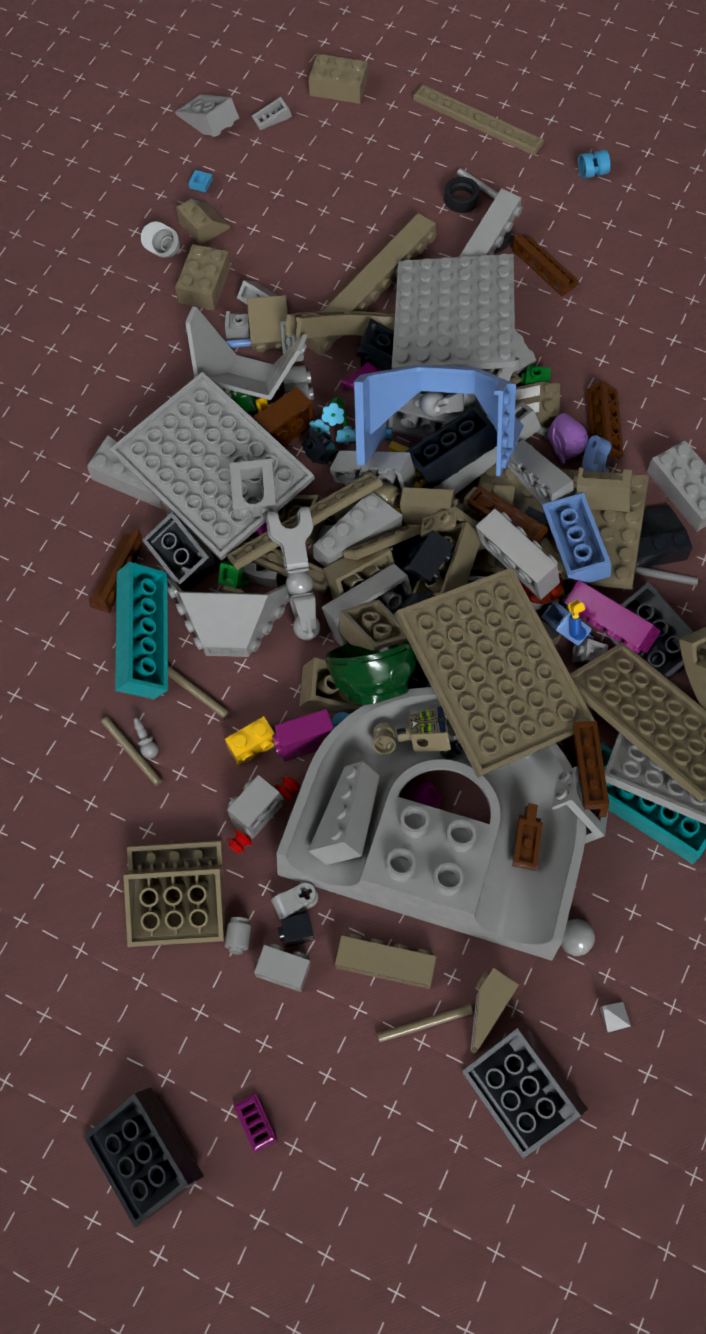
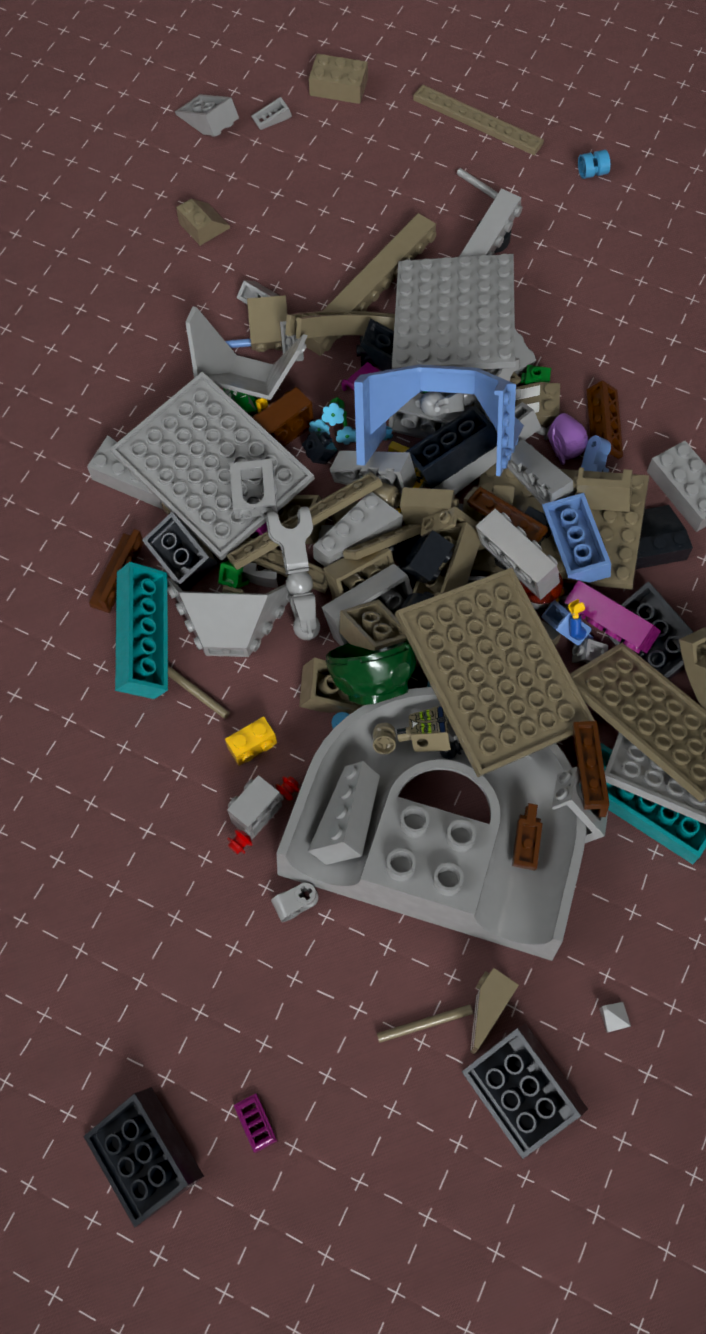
(132, 752): dark tan bar -> none
(148, 748): light grey bar -> none
(160, 239): light grey piece -> none
(175, 893): dark tan slope -> none
(200, 181): dark azure plate -> none
(203, 277): dark tan brick -> none
(237, 326): light grey brick -> none
(237, 935): light grey brick -> none
(282, 967): light grey brick -> none
(296, 930): black brick -> none
(299, 378): light grey brick -> none
(302, 735): magenta brick -> none
(385, 961): dark tan brick -> none
(424, 794): magenta panel -> none
(461, 184): black tyre -> none
(544, 264): reddish brown fence -> none
(578, 937): light grey hair -> none
(666, 575): light grey bar -> none

